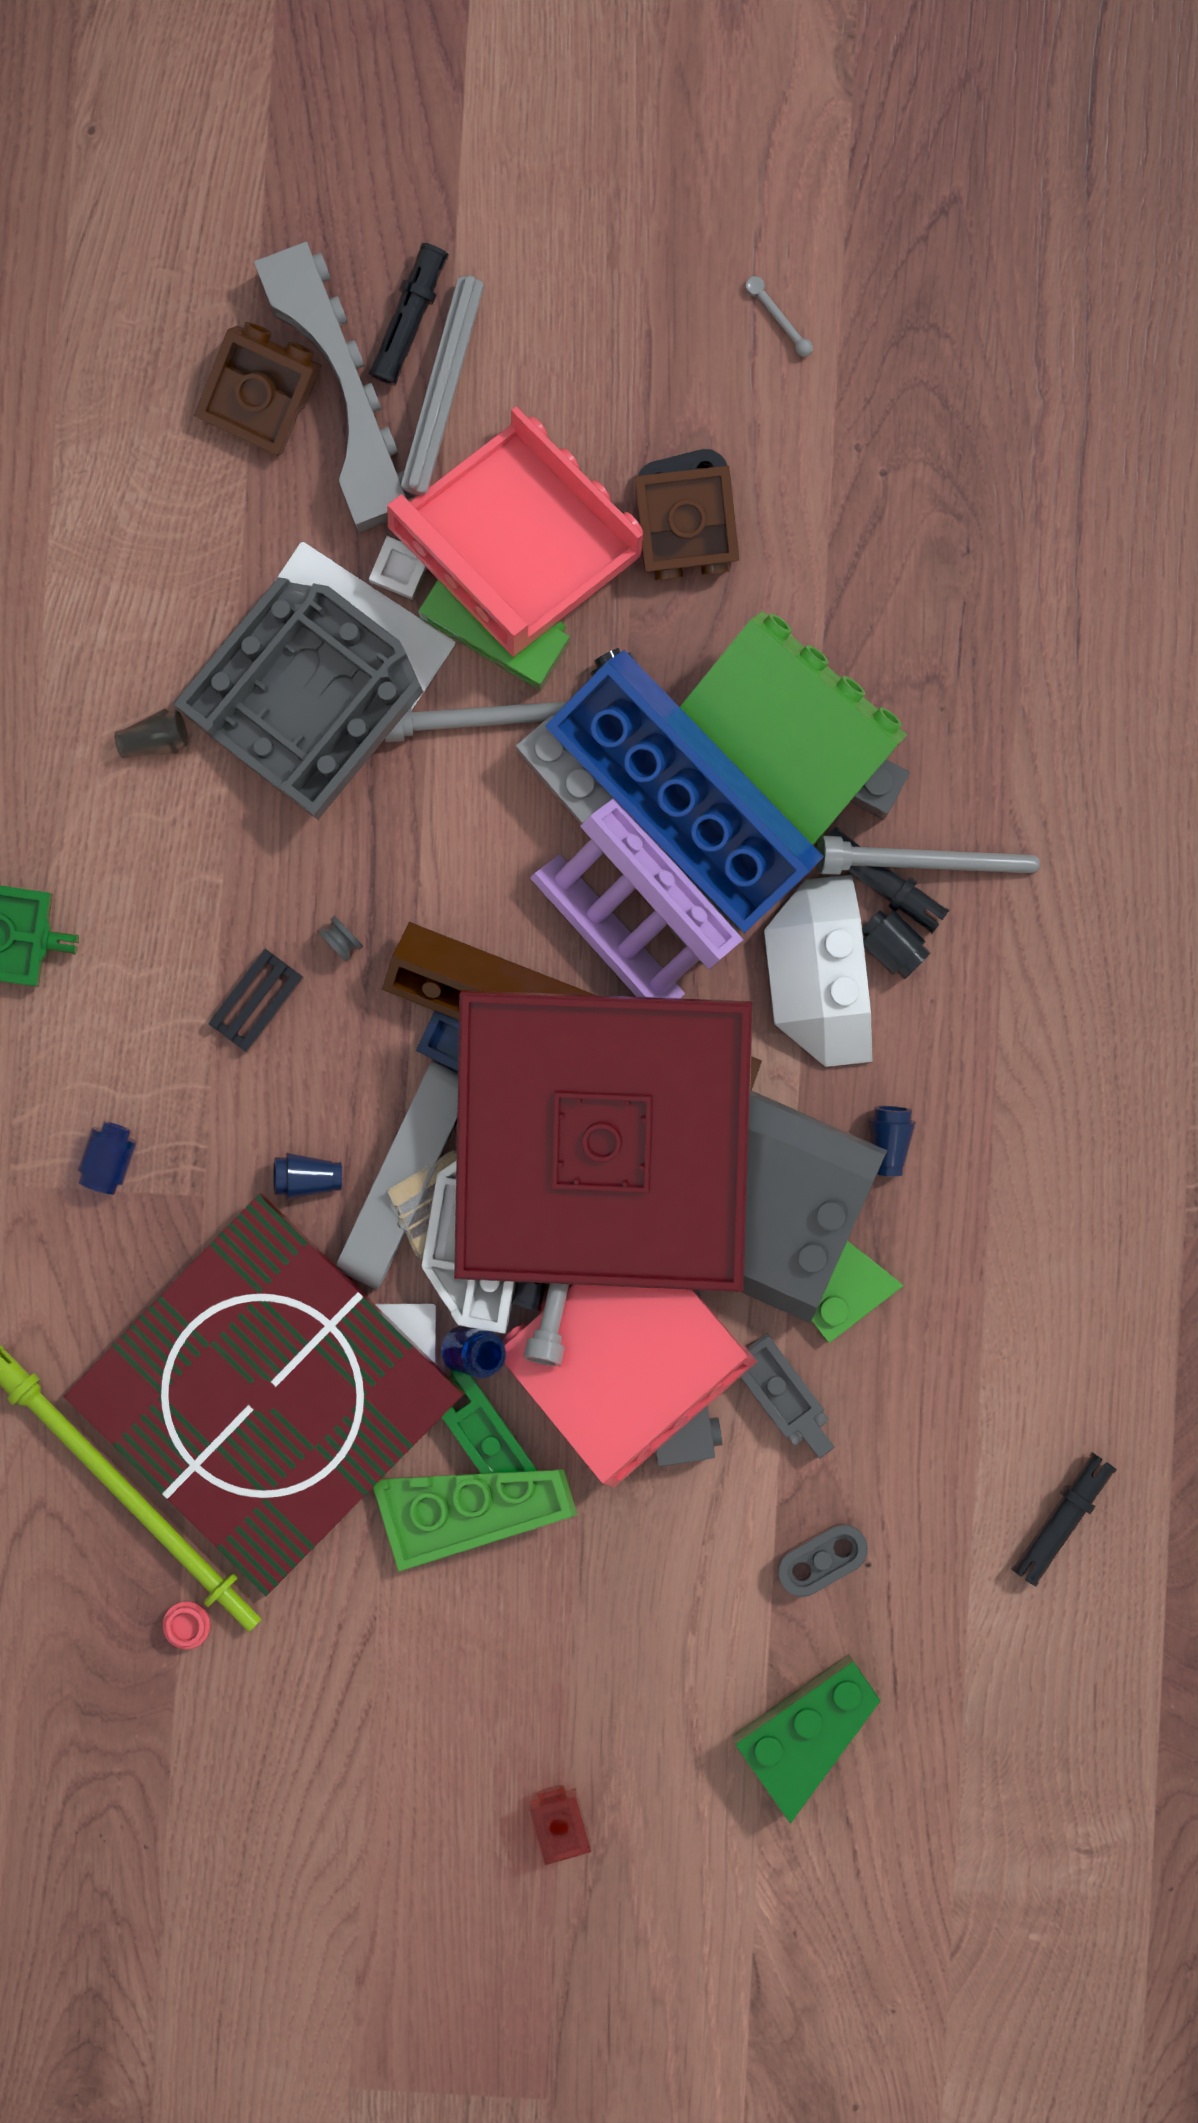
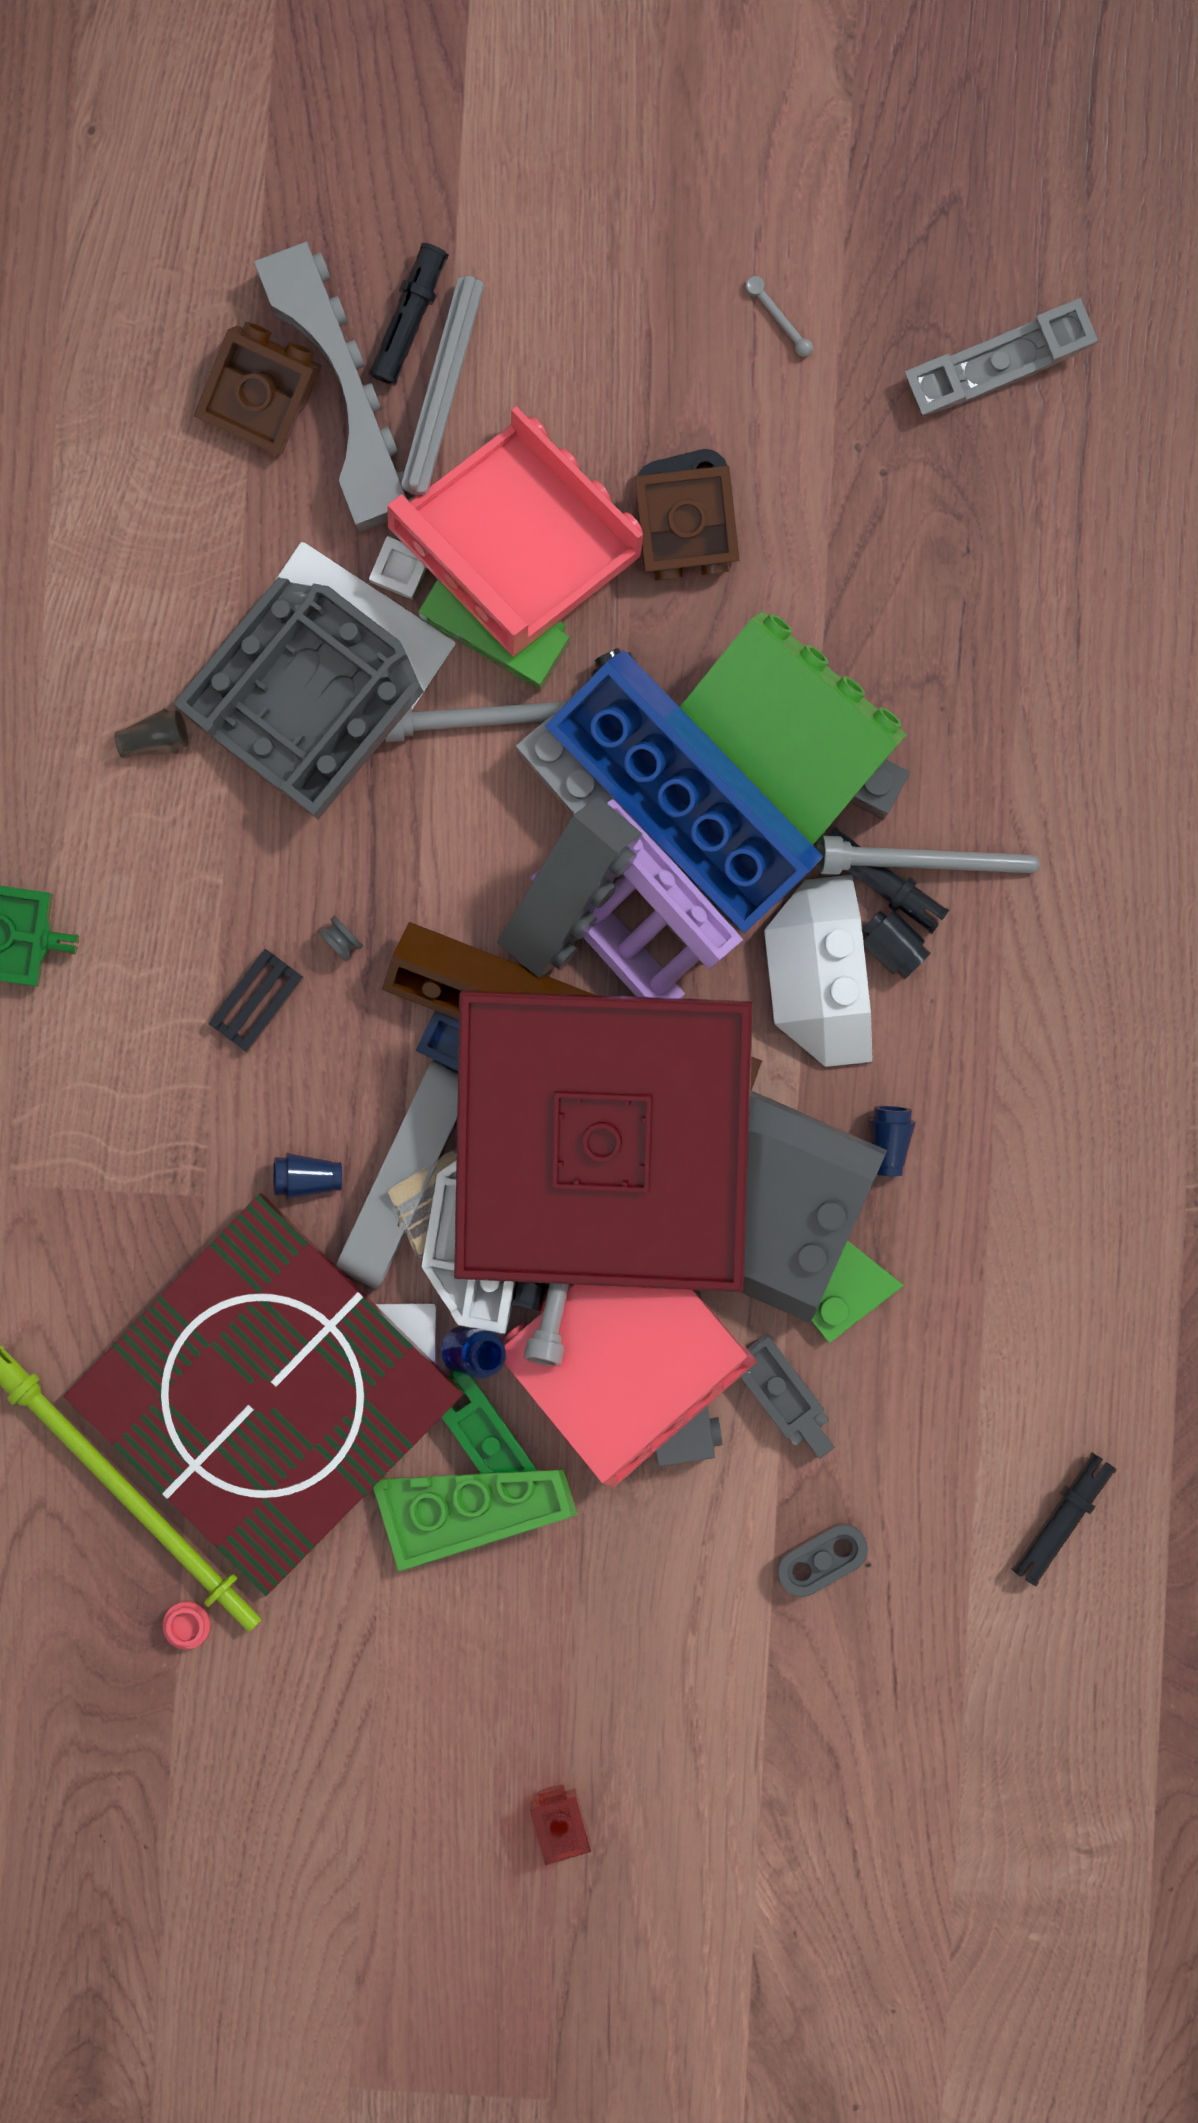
(106, 1158): clear blue brick -> none
(570, 887): none -> dark grey brick
(807, 1733): green wedge -> none
(1002, 359): none -> light grey slope

